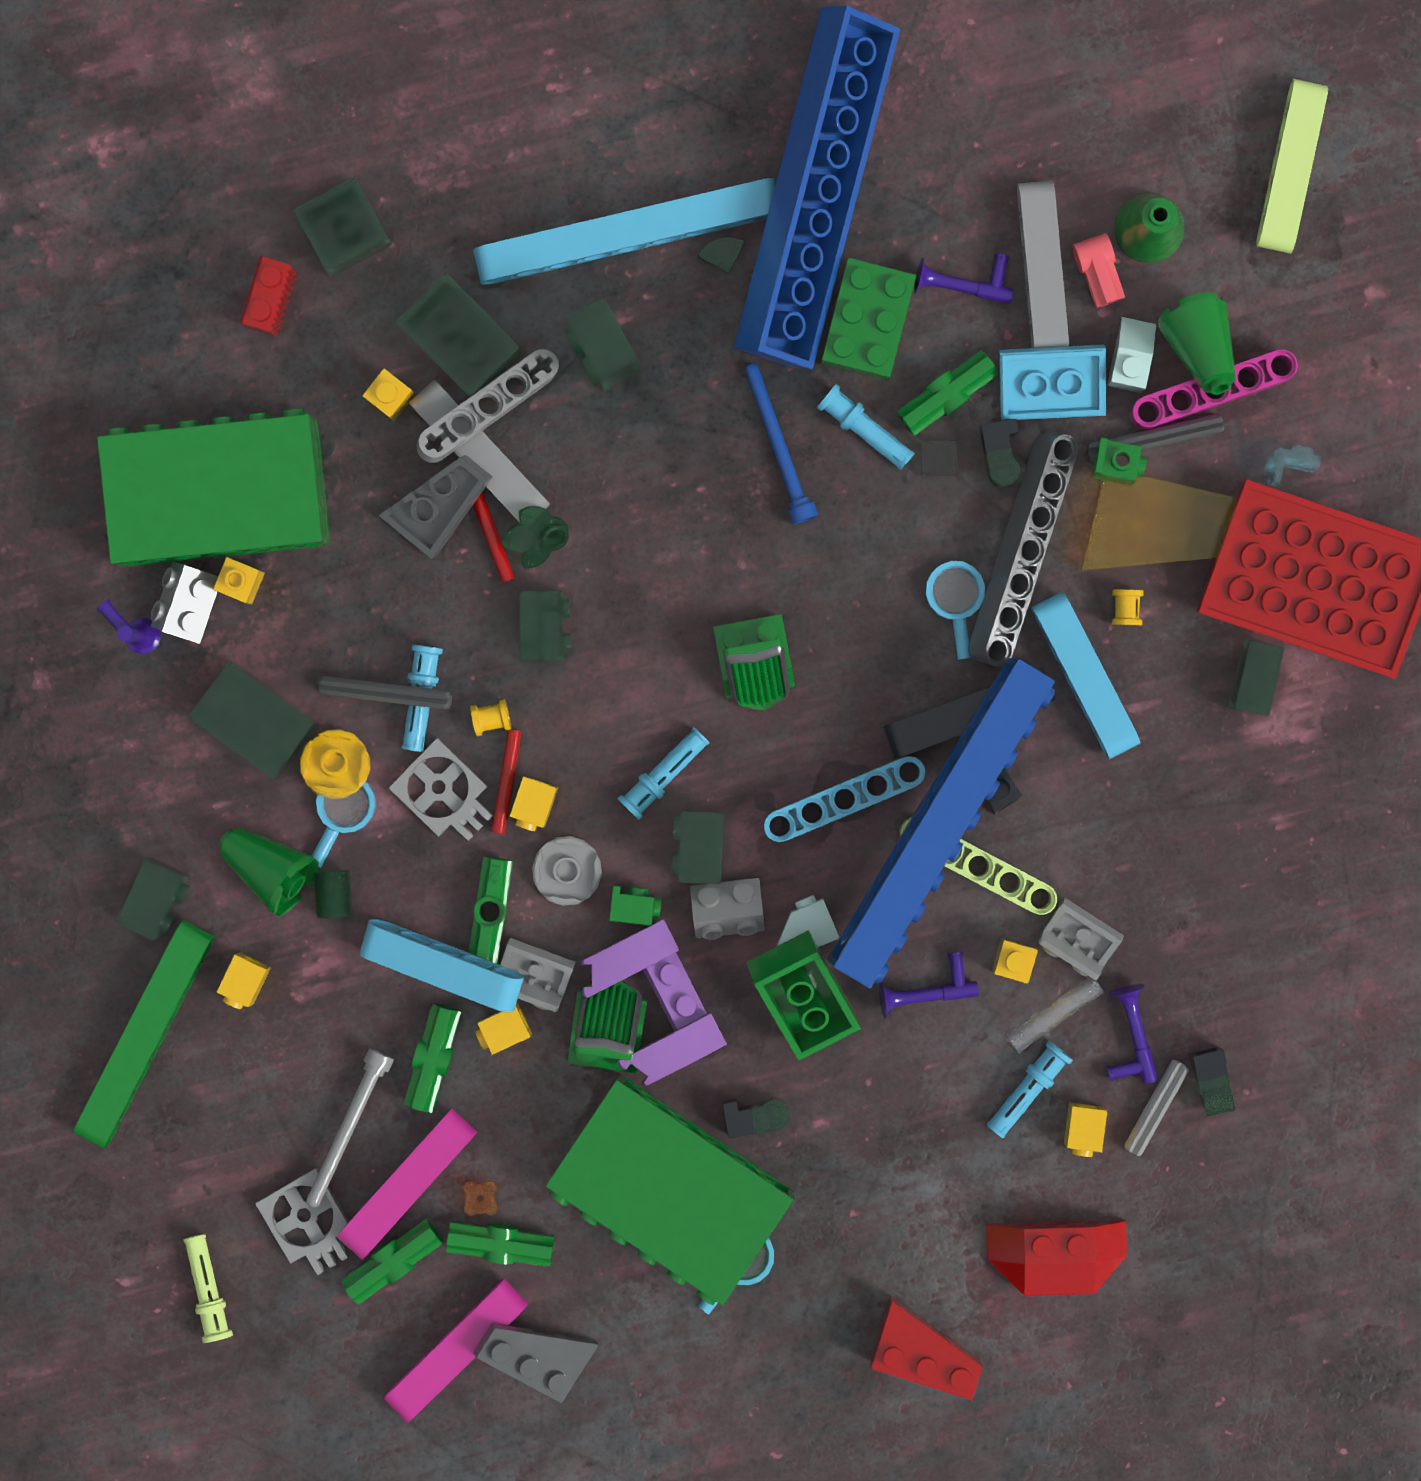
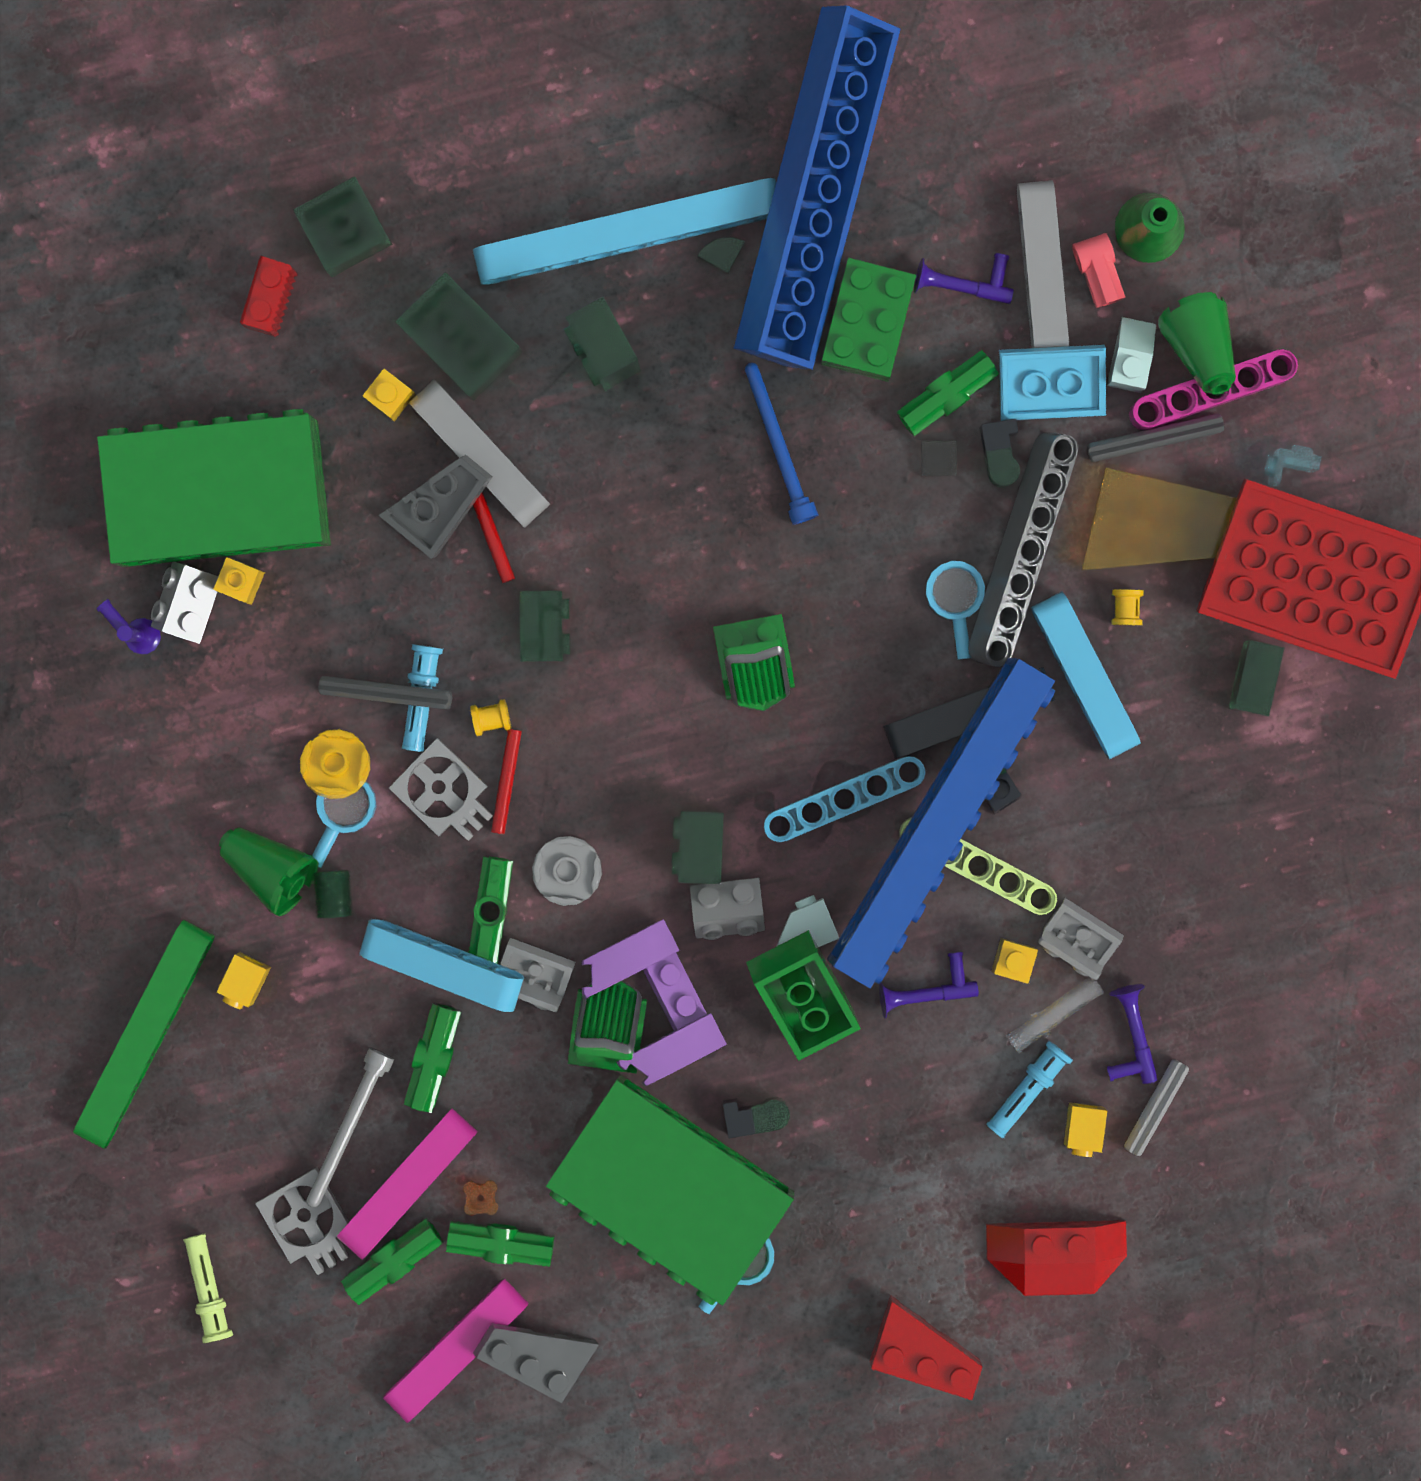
(153, 899): clear green brick -> none
(253, 720): clear green brick -> none
(479, 420): light grey beam -> none
(503, 1030): yellow brick -> none
(533, 536): clear green plate -> none
(533, 803): yellow brick -> none
(634, 906): green brick -> none
(652, 784): medium azure pin -> none
(852, 416): medium azure pin -> none
(1108, 470): green brick -> none
(1212, 1080): leg -> none
(1292, 166): yellowish green beam -> none

